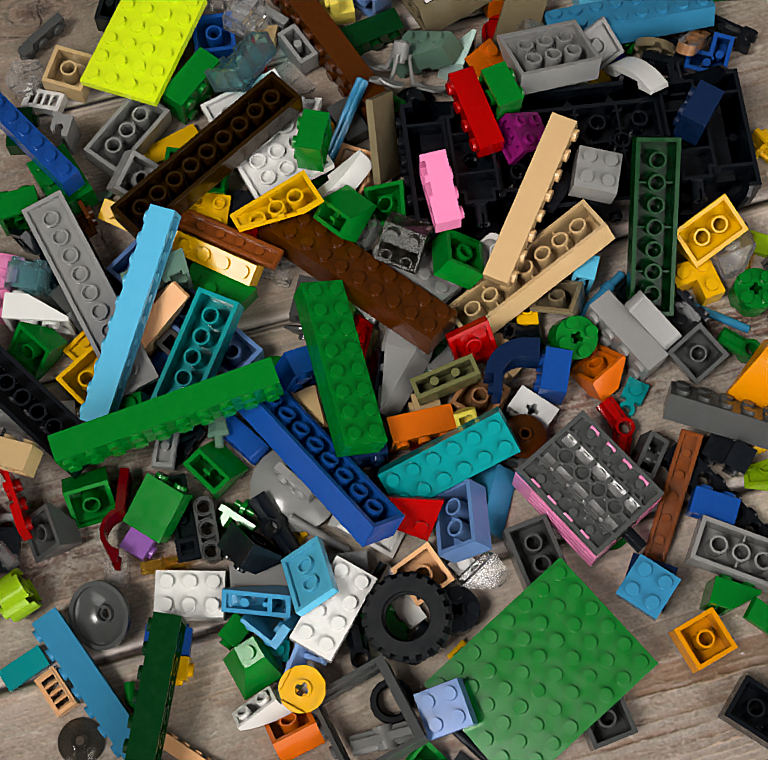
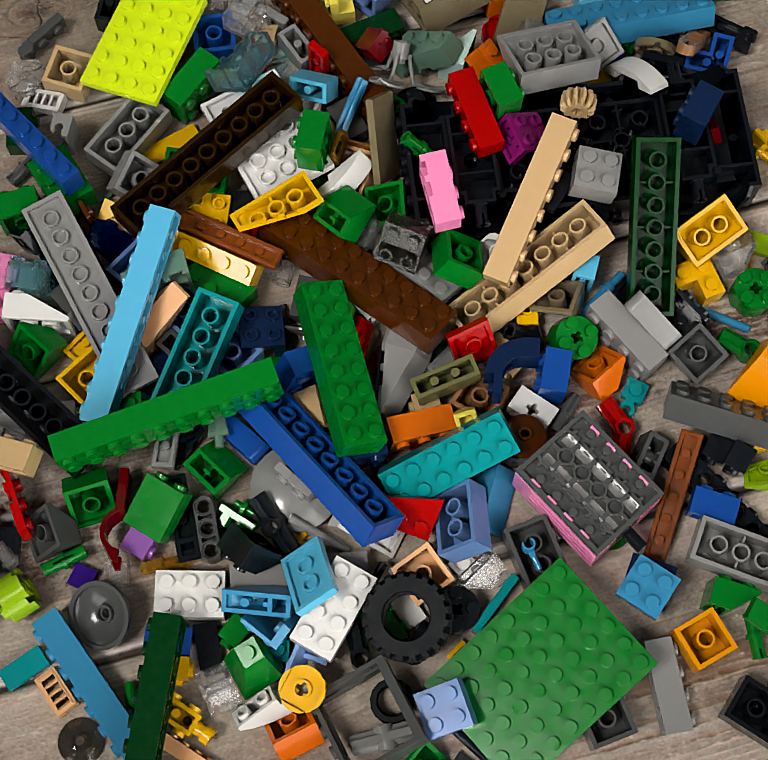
(19, 173): none -> dark grey axle
(64, 560): none -> green pin
(81, 575): none -> dark purple tile
(108, 239): none -> clear blue bracket
(199, 729): none -> yellow brick
(207, 644): none -> black tile
(218, 689): none -> clear brick
(263, 328): none -> dark blue bracket
(287, 333): none -> dark grey piece
(314, 86): none -> medium azure brick
(318, 58): none -> red tile
(343, 139): none -> pearl gold piece
(374, 44): none -> dark red head
(417, 146): none -> green pin
(495, 603): none -> teal tile
(531, 551): none -> dark azure hand
(565, 414): none -> dark grey axle
(578, 102): none -> tan gear
(667, 688): none -> light grey brick
(715, 131): none -> dark red tile
(756, 642): none -> green pin

